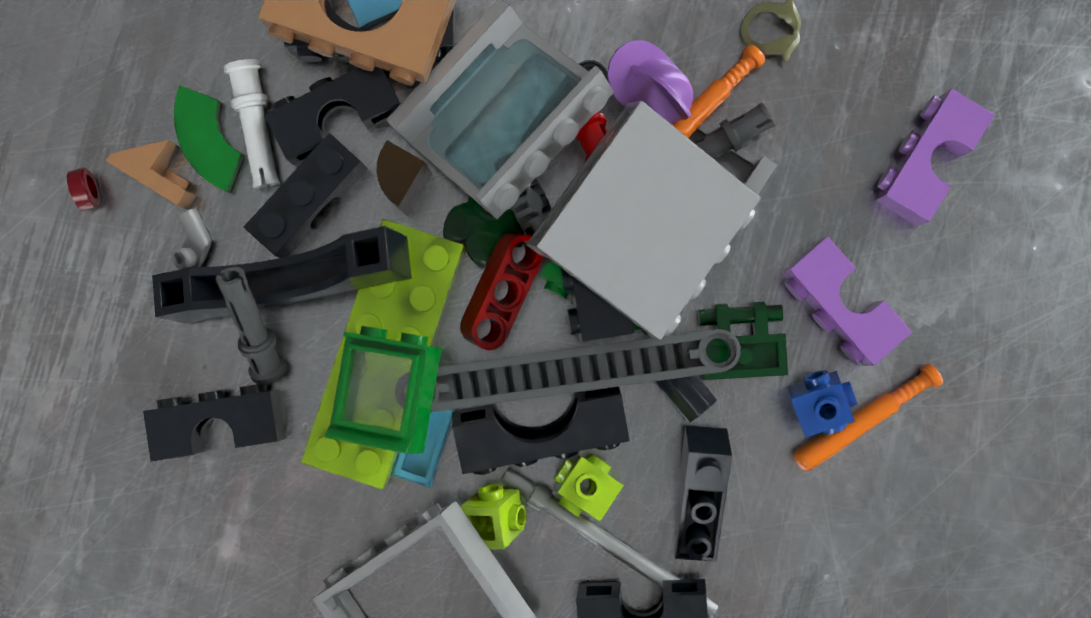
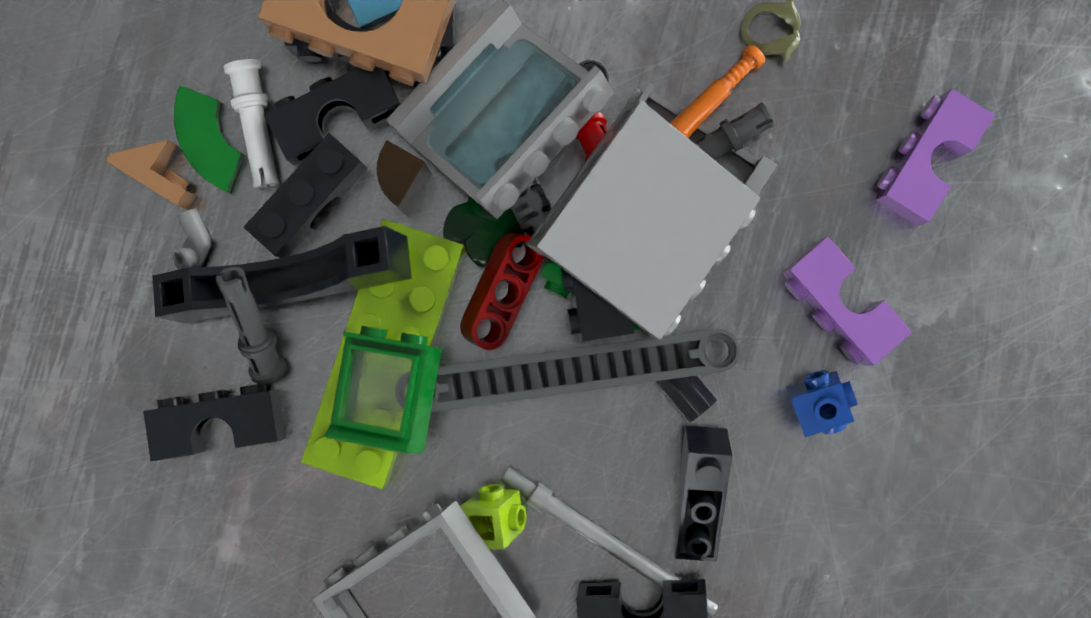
(83, 189): dark red tile -> none
(423, 466): medium azure tile -> none
(491, 441): black arch -> none
(601, 489): lime brick -> none
(647, 74): medium lavender piece -> none
(760, 353): dark green plate -> none
(825, 446): orange piece -> none

